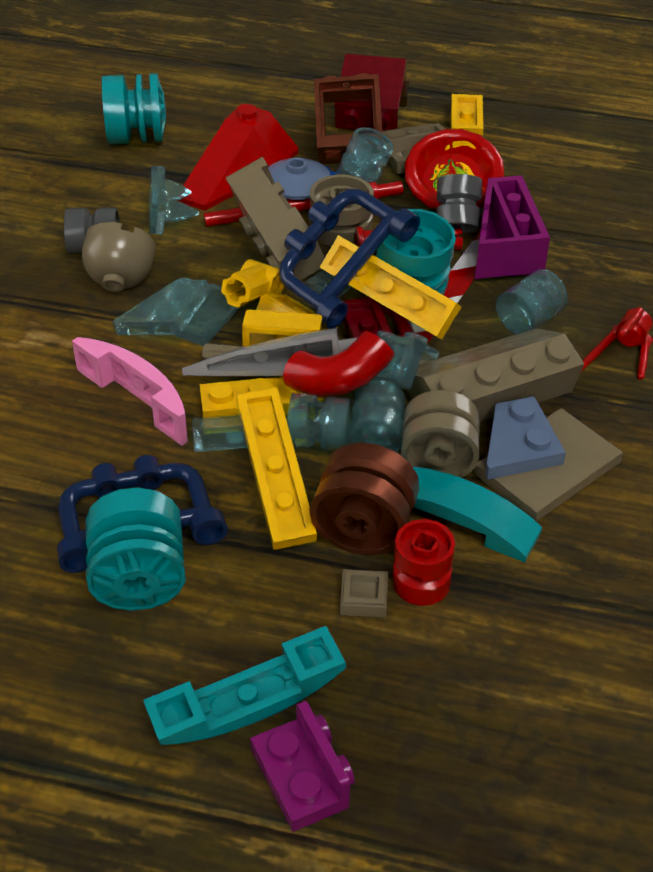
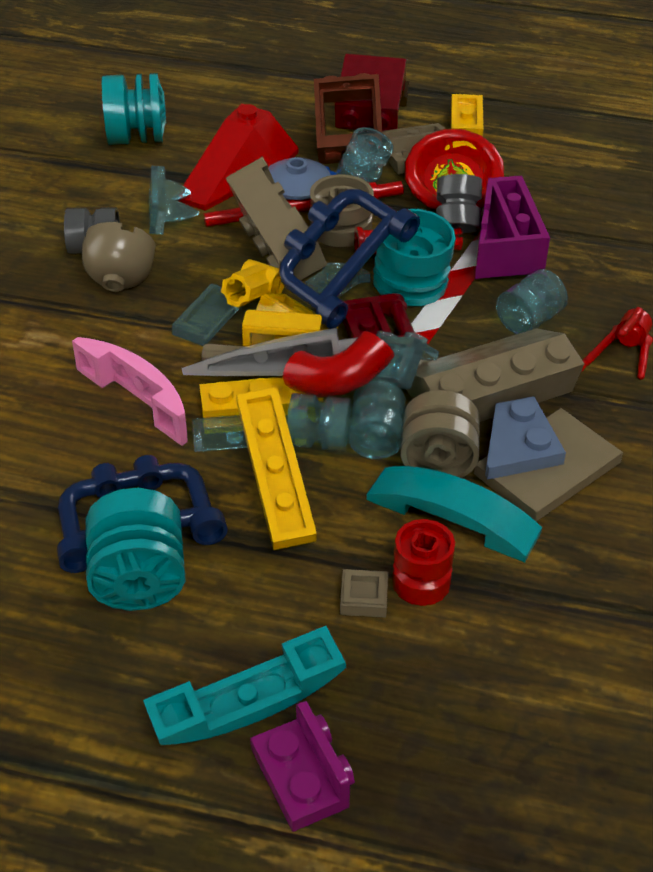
(166, 310): clear light blue wing -> none
(364, 498): copper wheel -> none
(395, 289): yellow plate -> none

